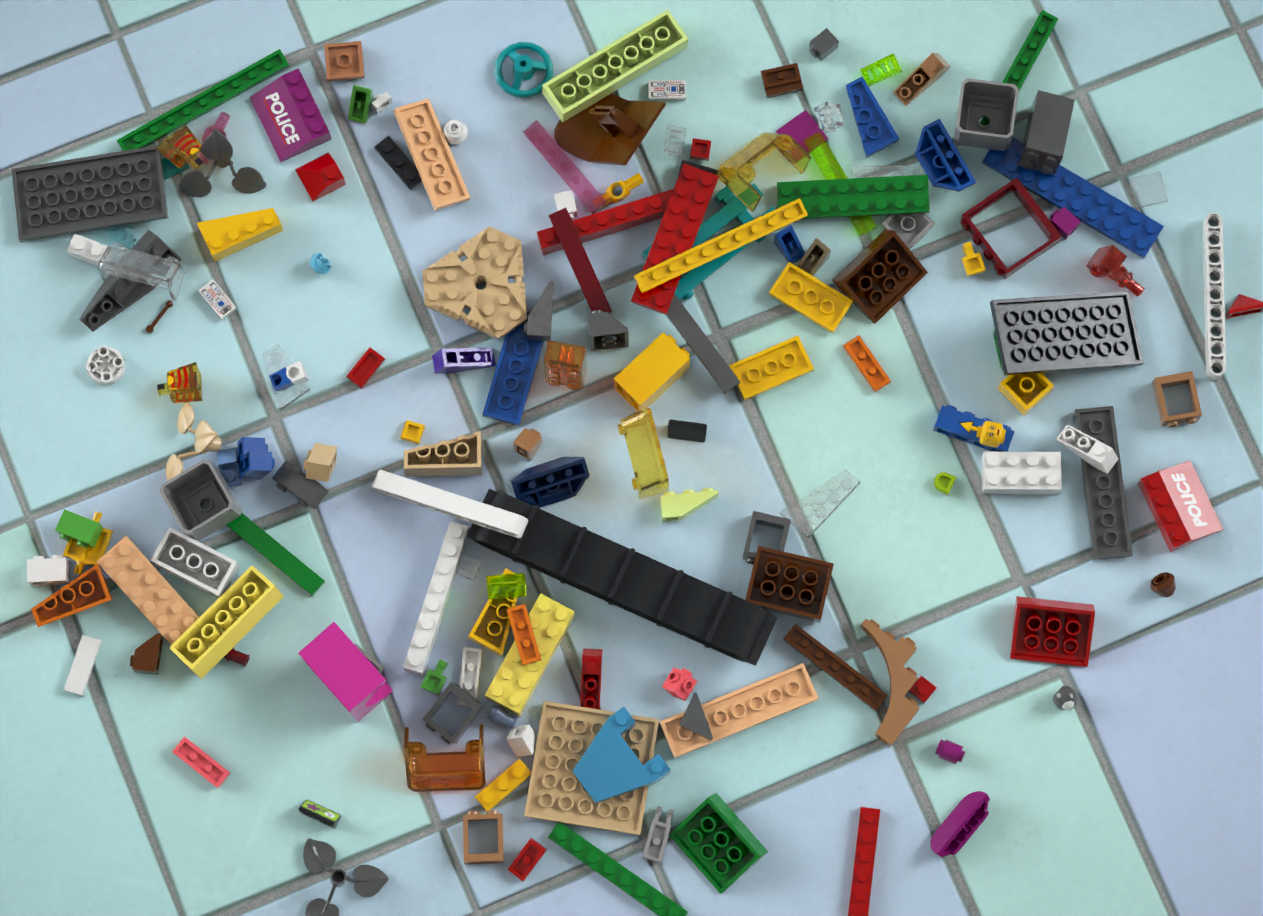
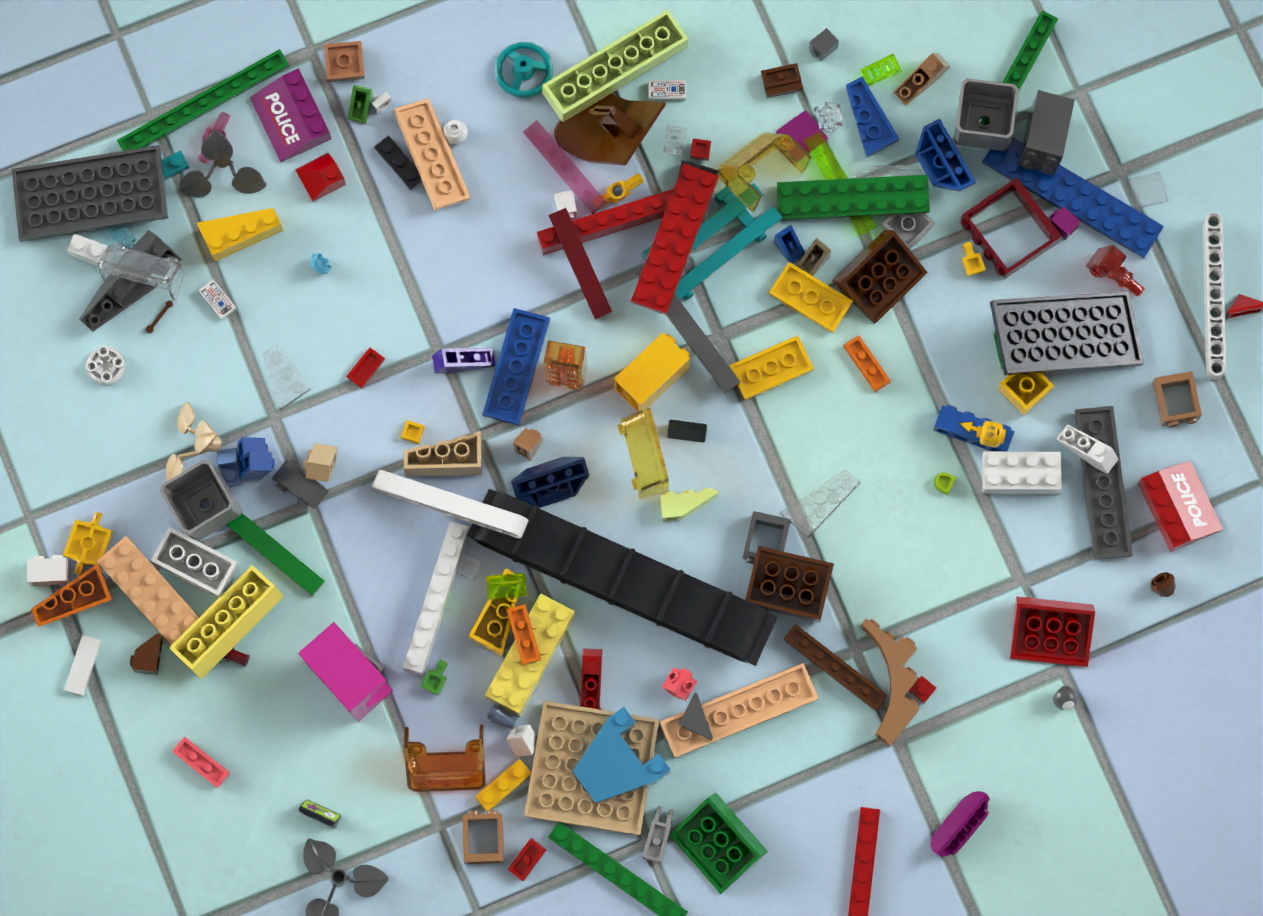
(78, 528): bright green piece -> none
(182, 148): clear yellow torso -> none
(183, 384): clear yellow torso -> none
(289, 376): leg -> none
(463, 696): dark grey window -> none
(470, 672): white tile -> none
(490, 260): tan plate -> none
(540, 318): flat silver slope -> none
(606, 331): dark grey slope -> none
(720, 245): yellow plate -> none
(950, 751): magenta brick -> none

